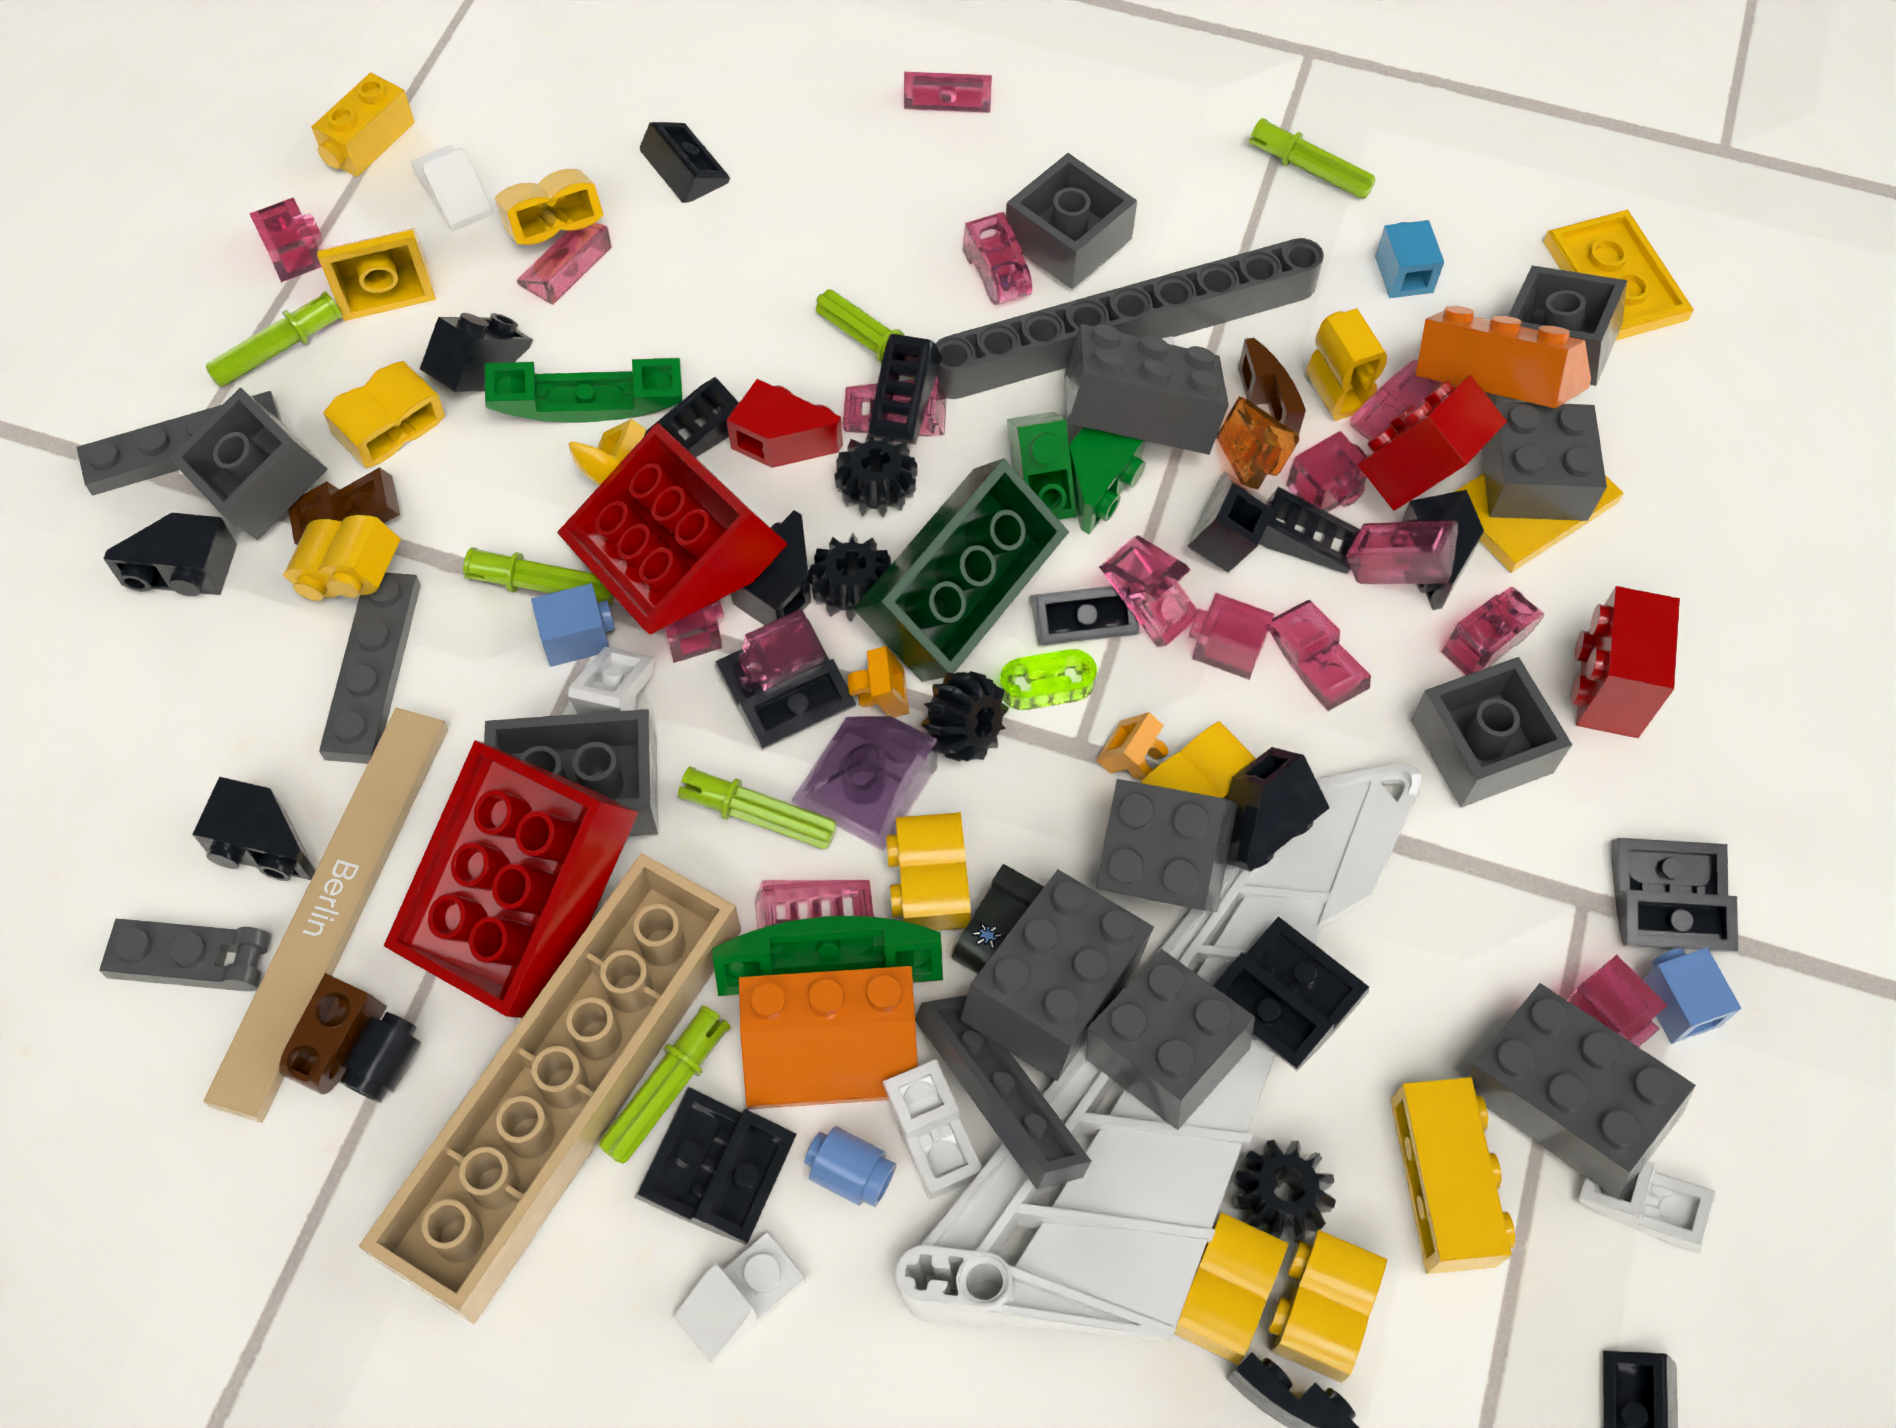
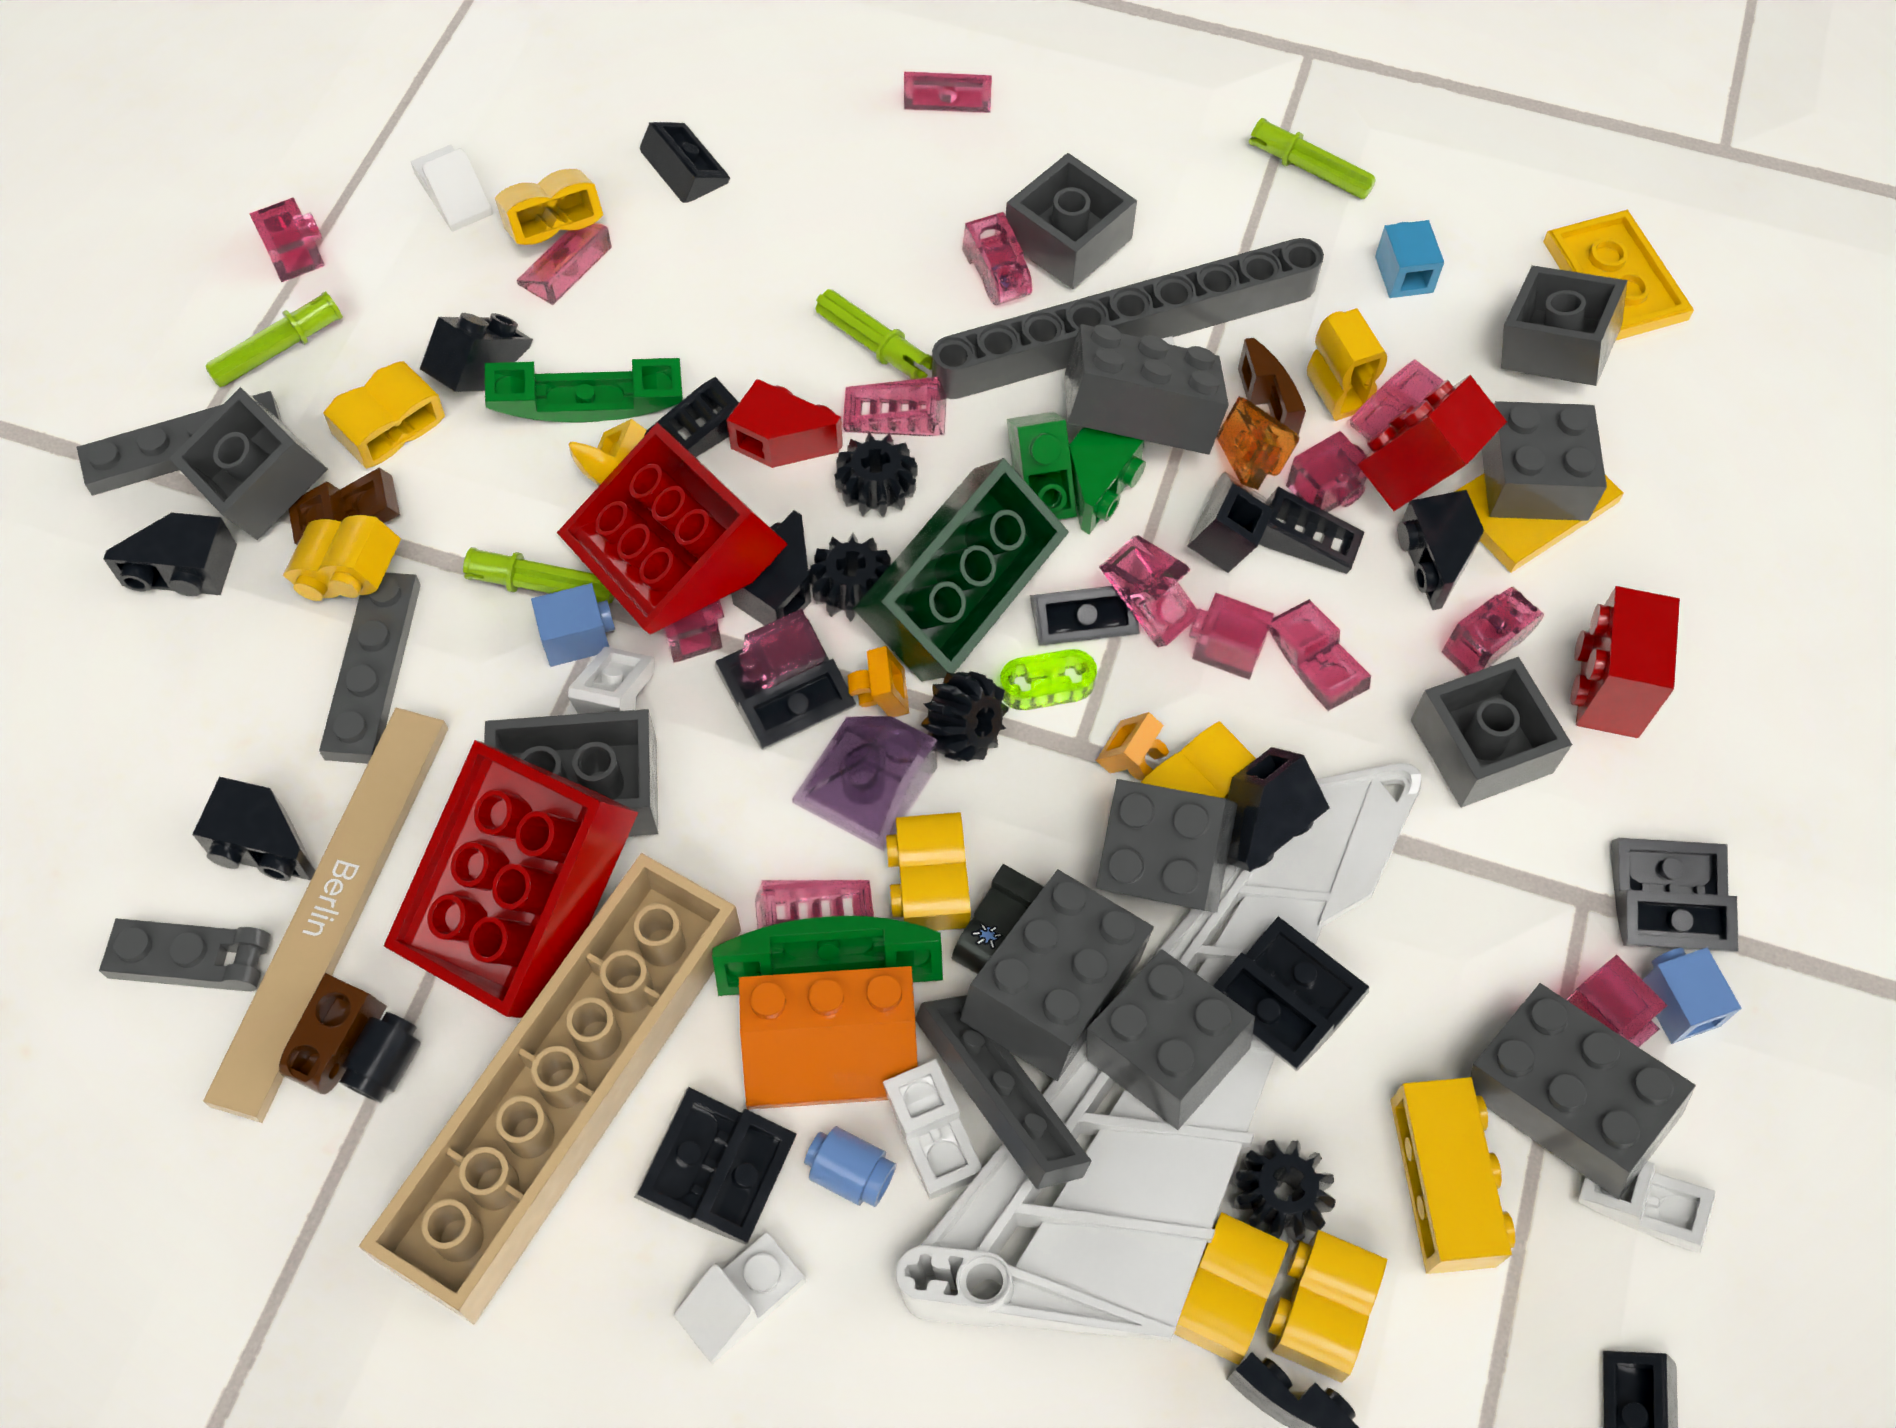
(363, 124): yellow brick -> none
(377, 274): yellow slope -> none
(664, 1085): lime axle -> none
(757, 808): lime axle -> none
(907, 358): black slope -> none
(1404, 552): clear pink slope -> none
(1504, 357): orange slope -> none

